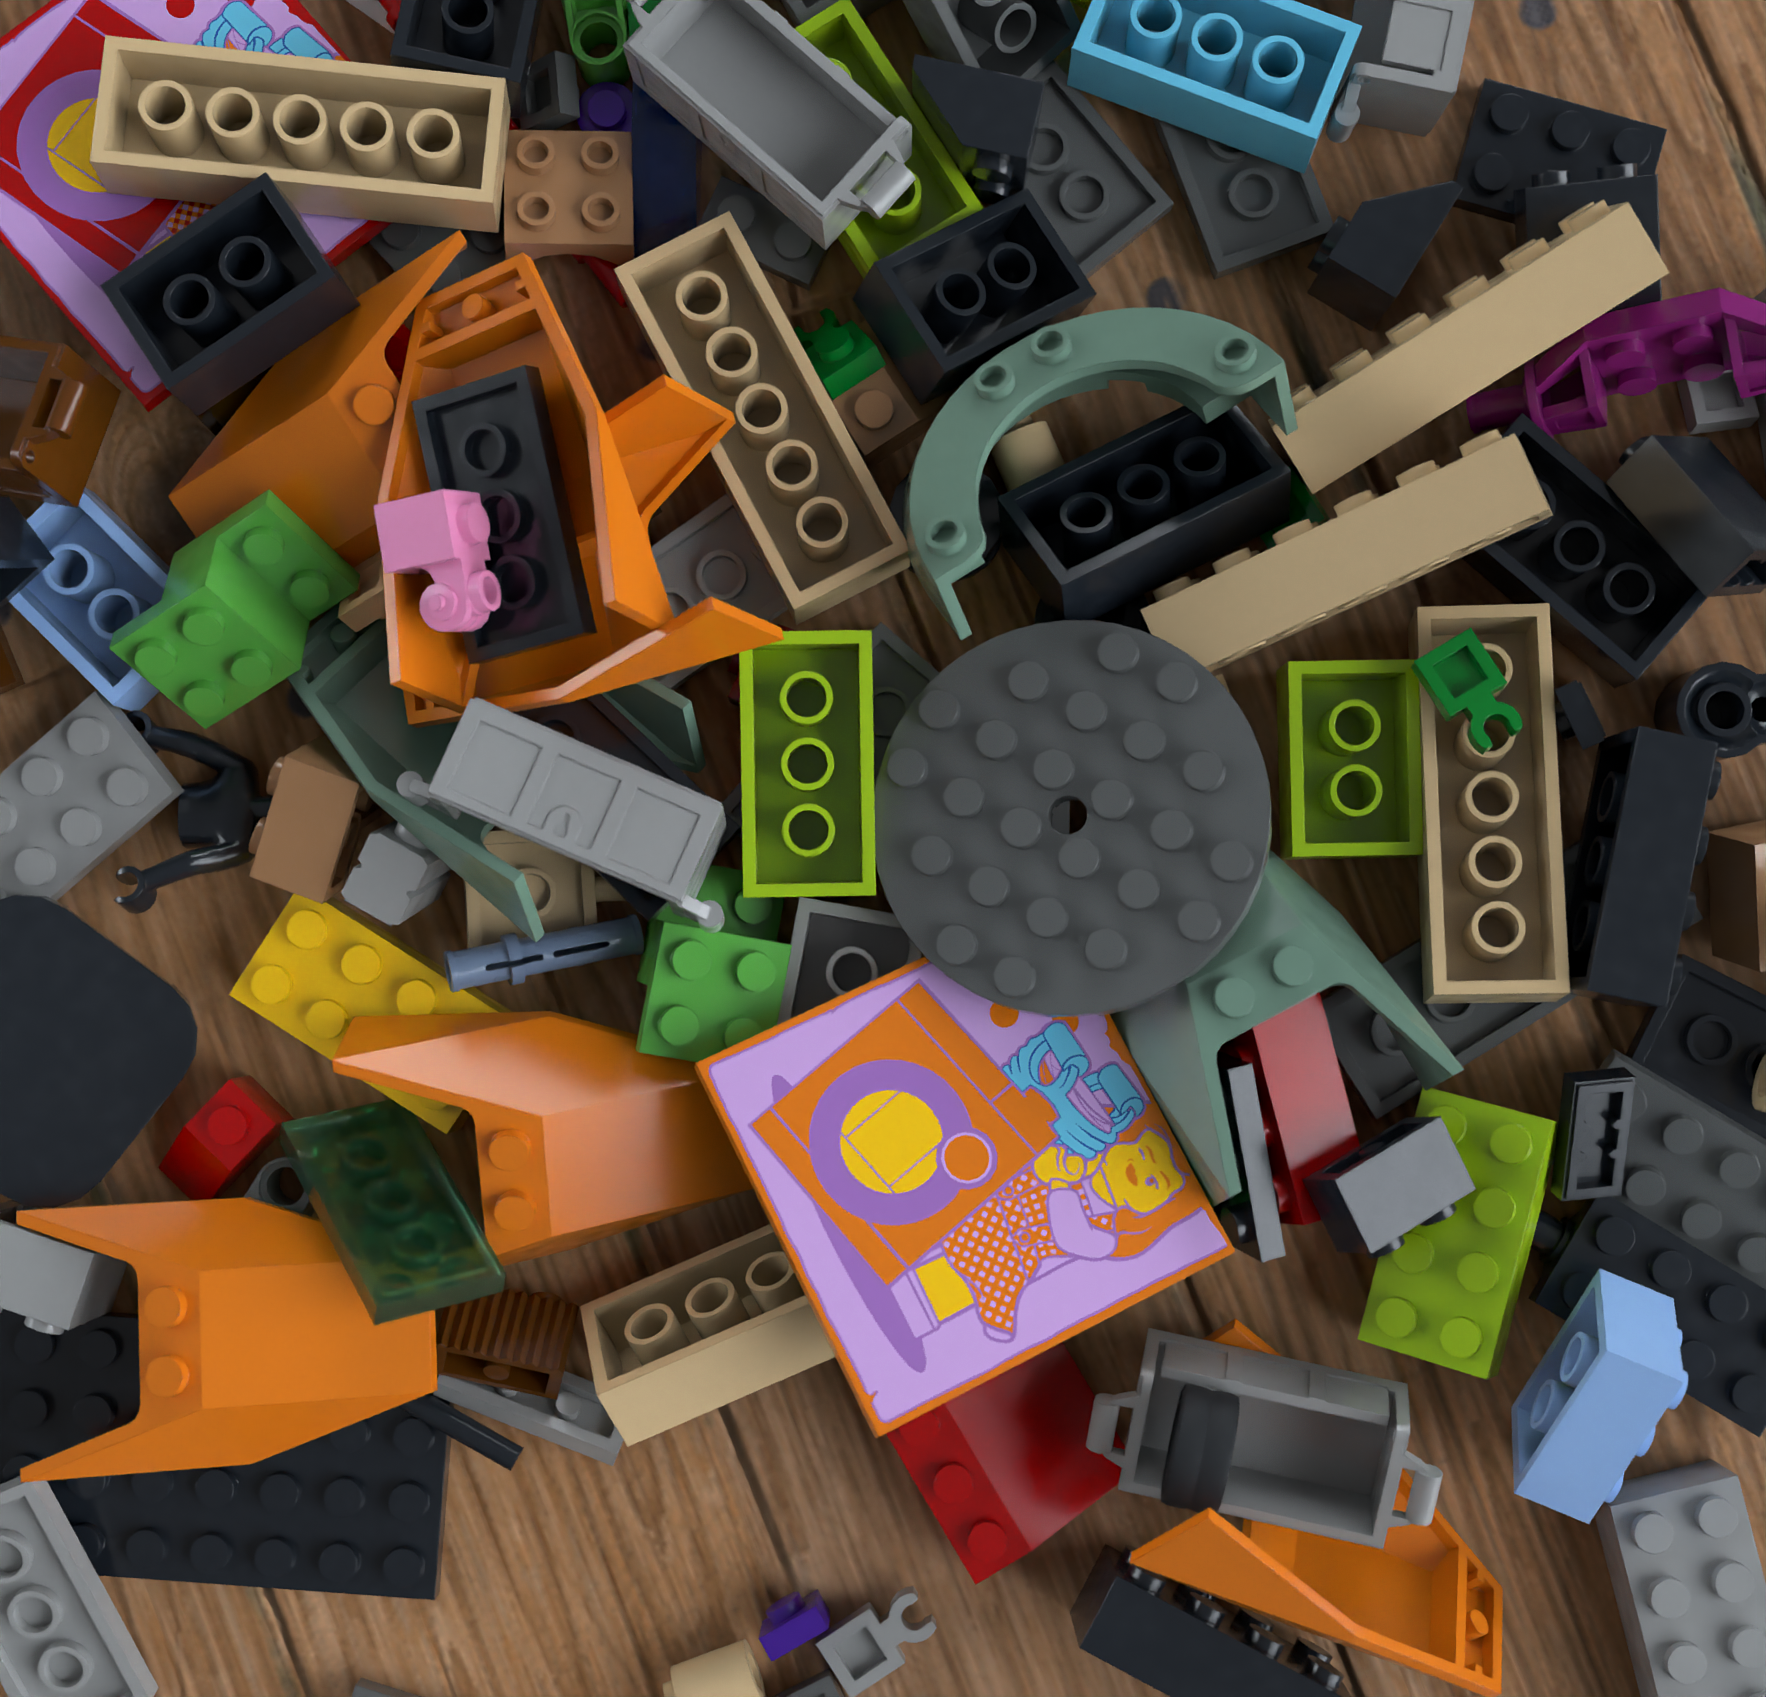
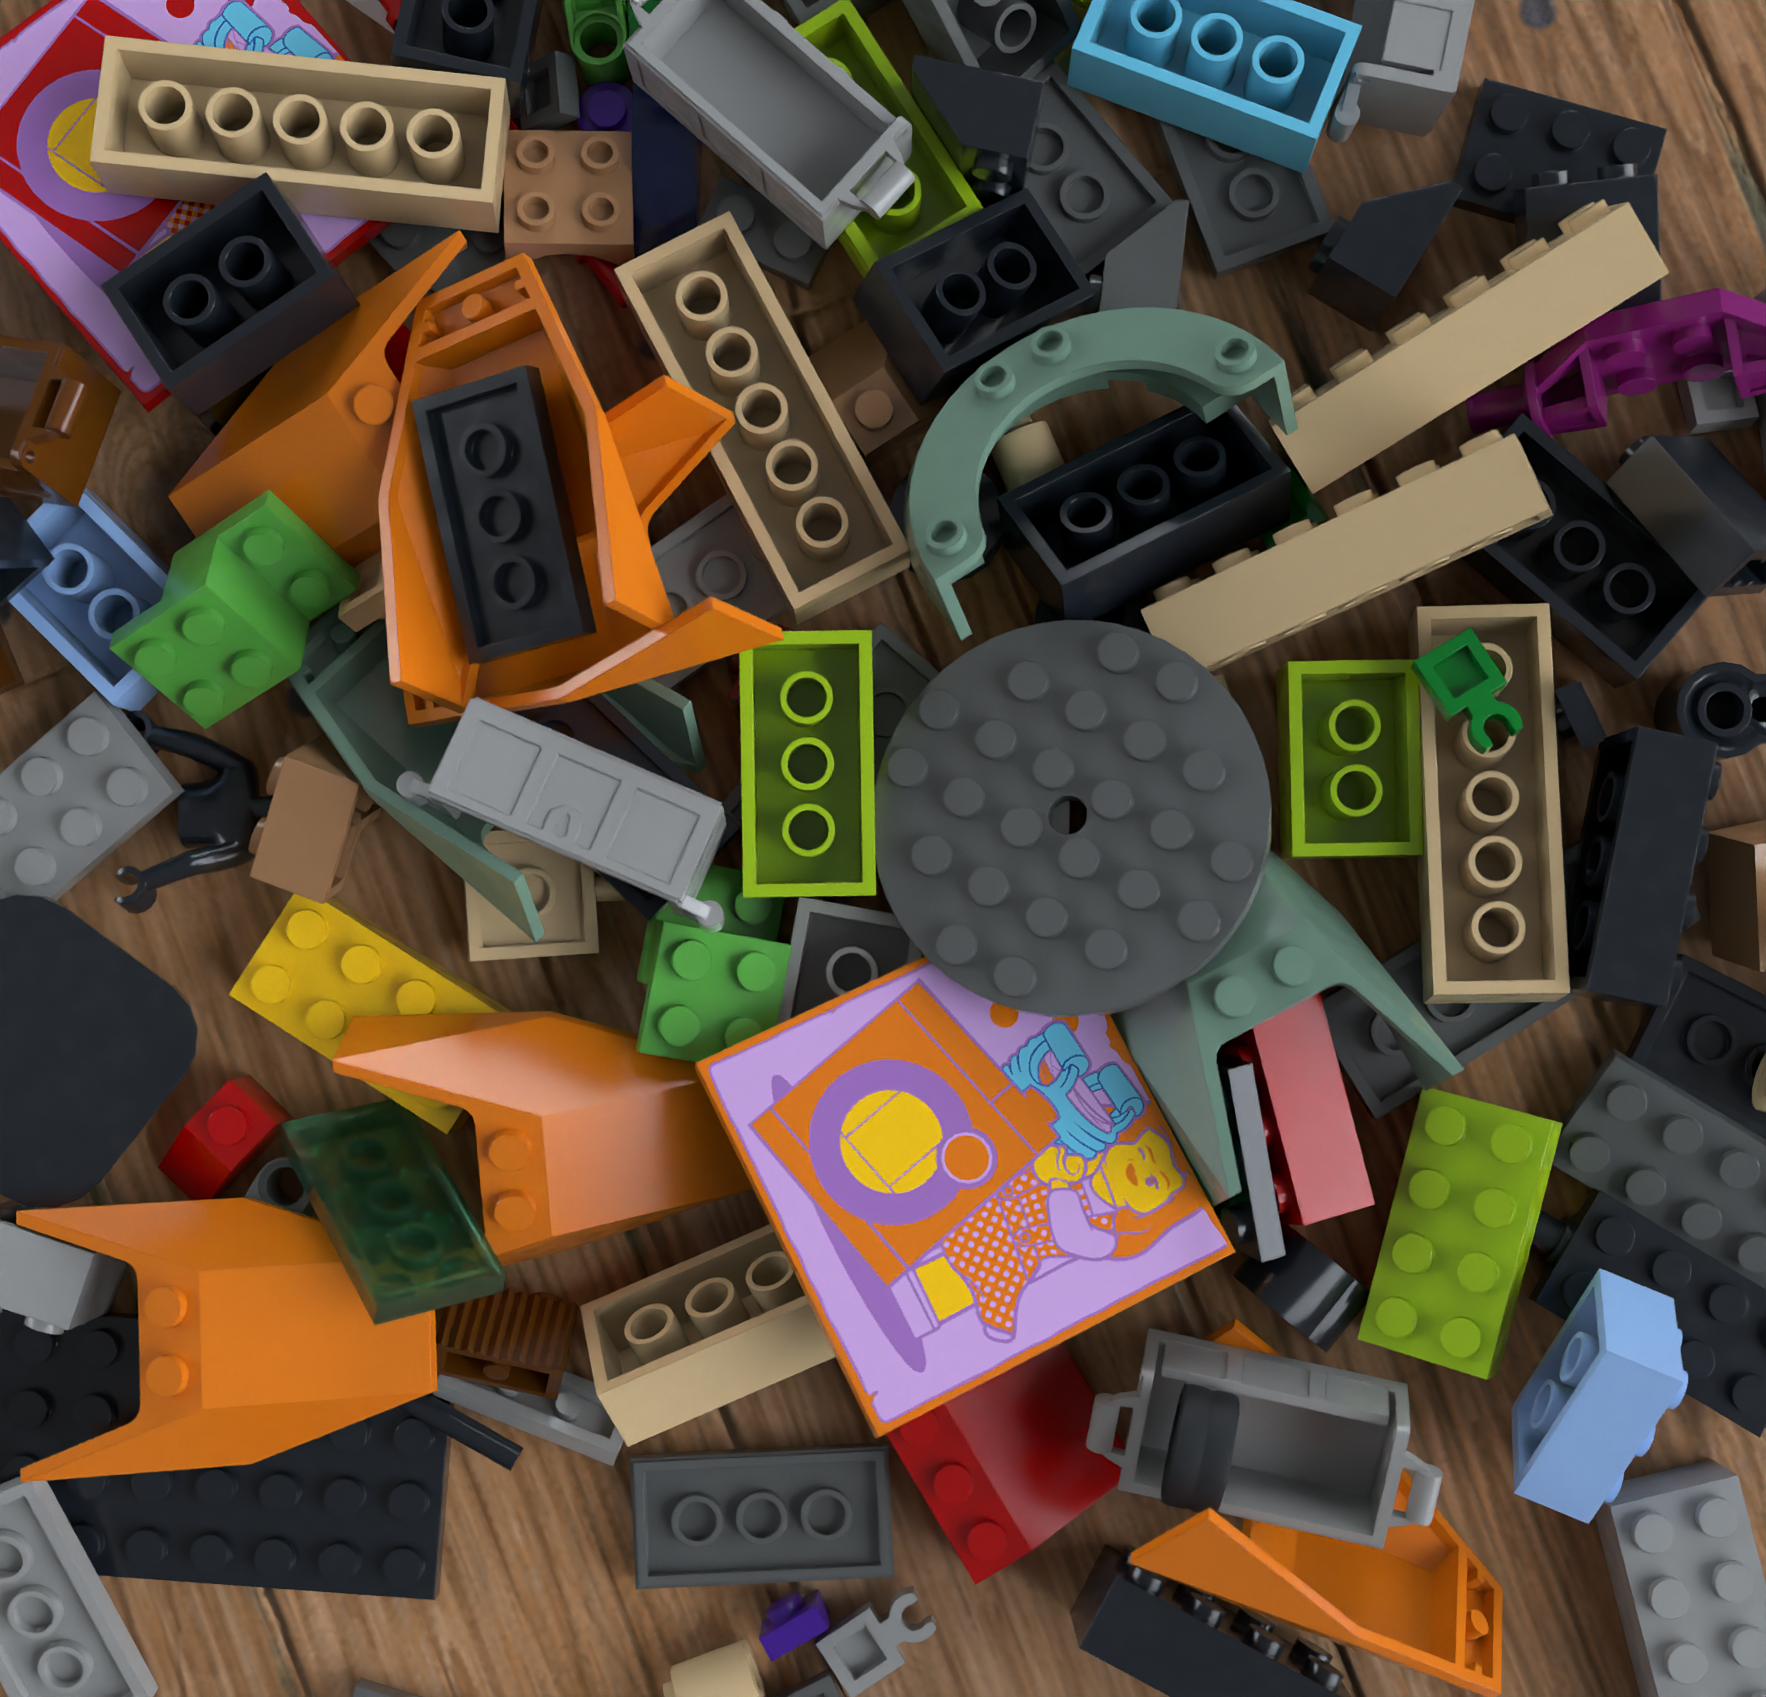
(395, 876): light grey brick -> none
(448, 538): bright pink brick -> none
(555, 950): sand blue pin -> none
(762, 1515): none -> dark grey plate
(840, 353): green plate -> none
(1145, 265): none -> dark grey slope
(1306, 1289): none -> black piece
(1390, 1186): brick -> none
(1592, 1133): black plate -> none

